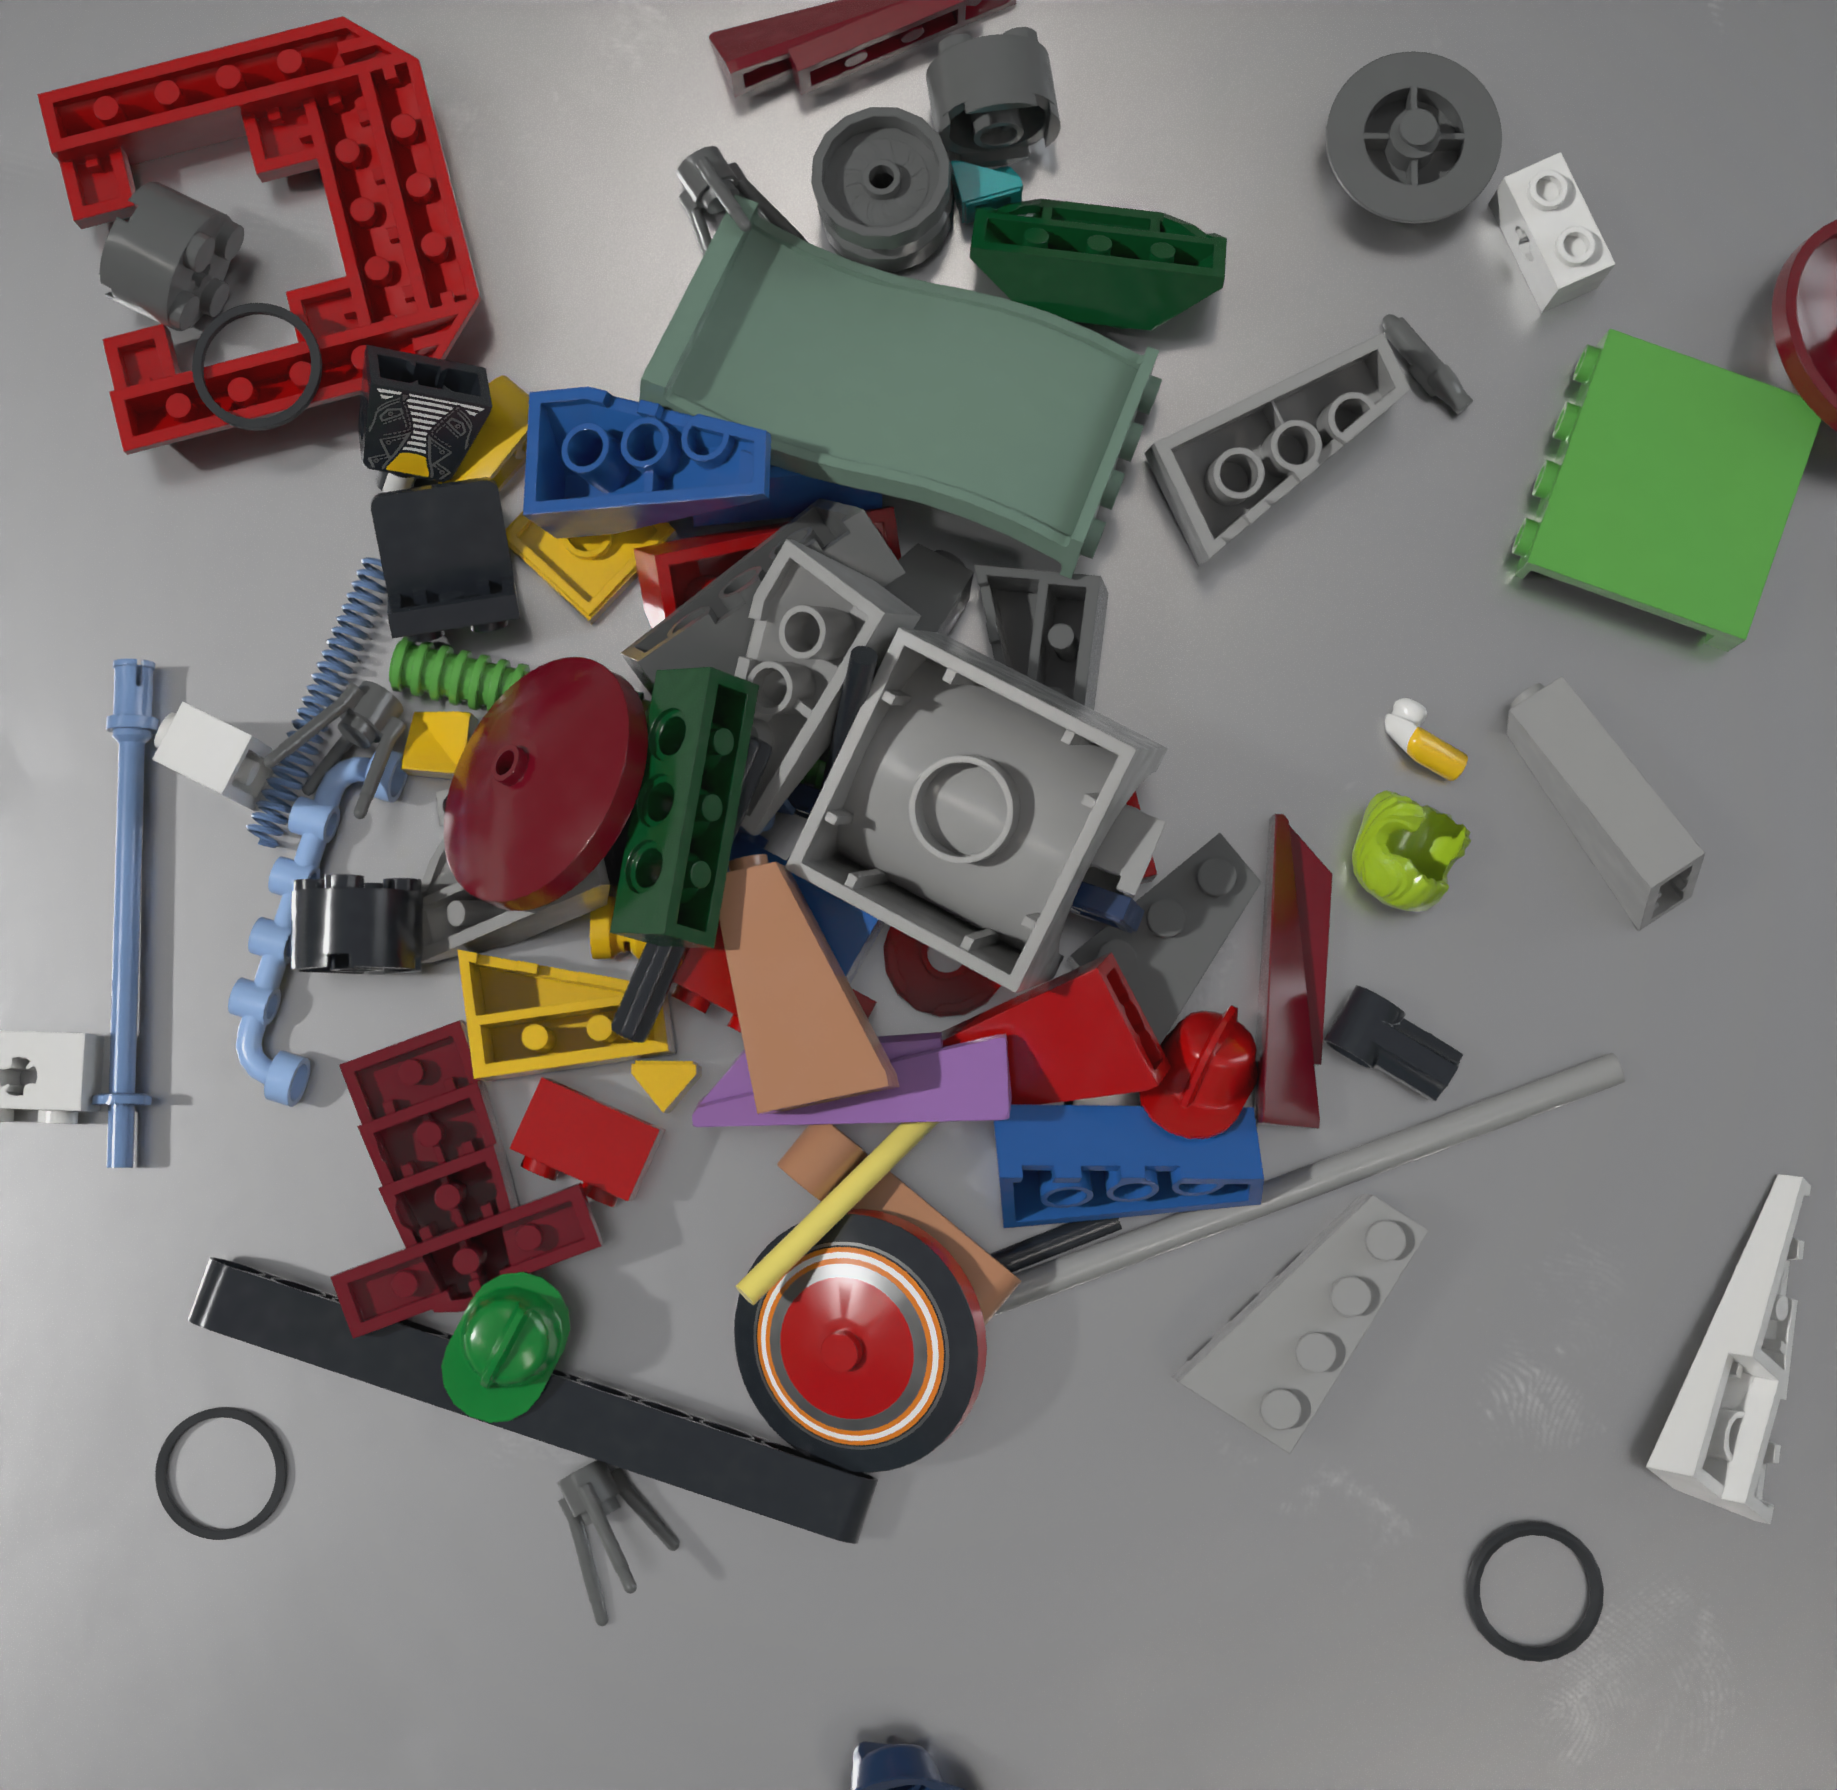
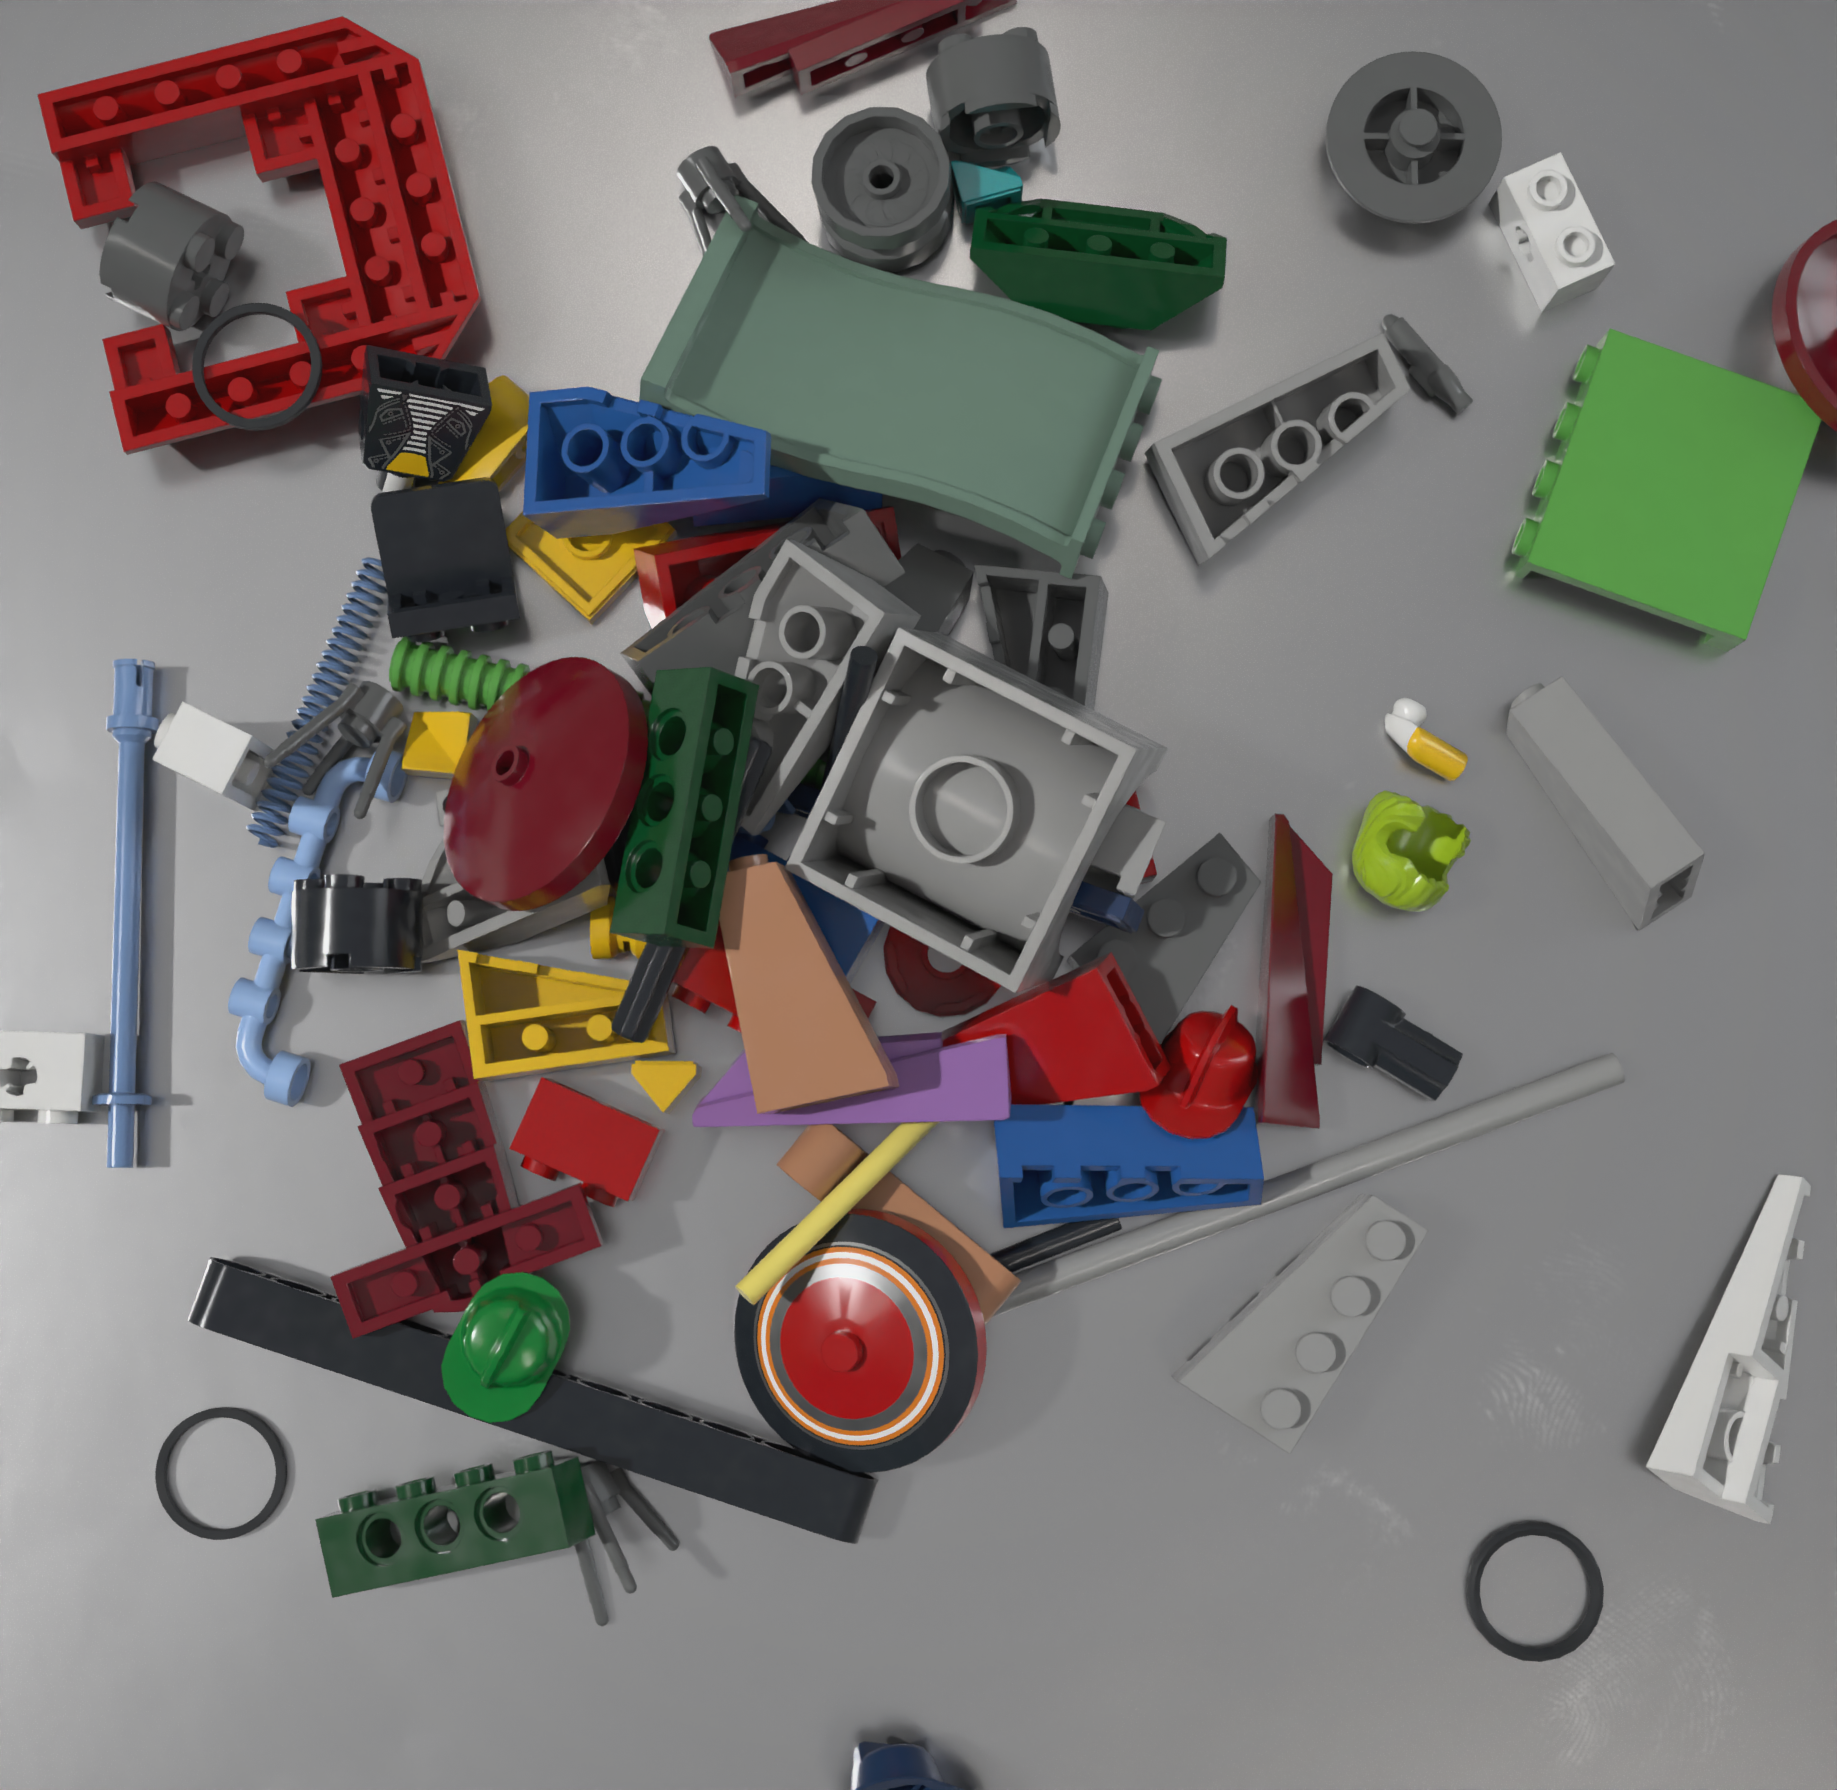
(365, 1556): none -> dark green brick

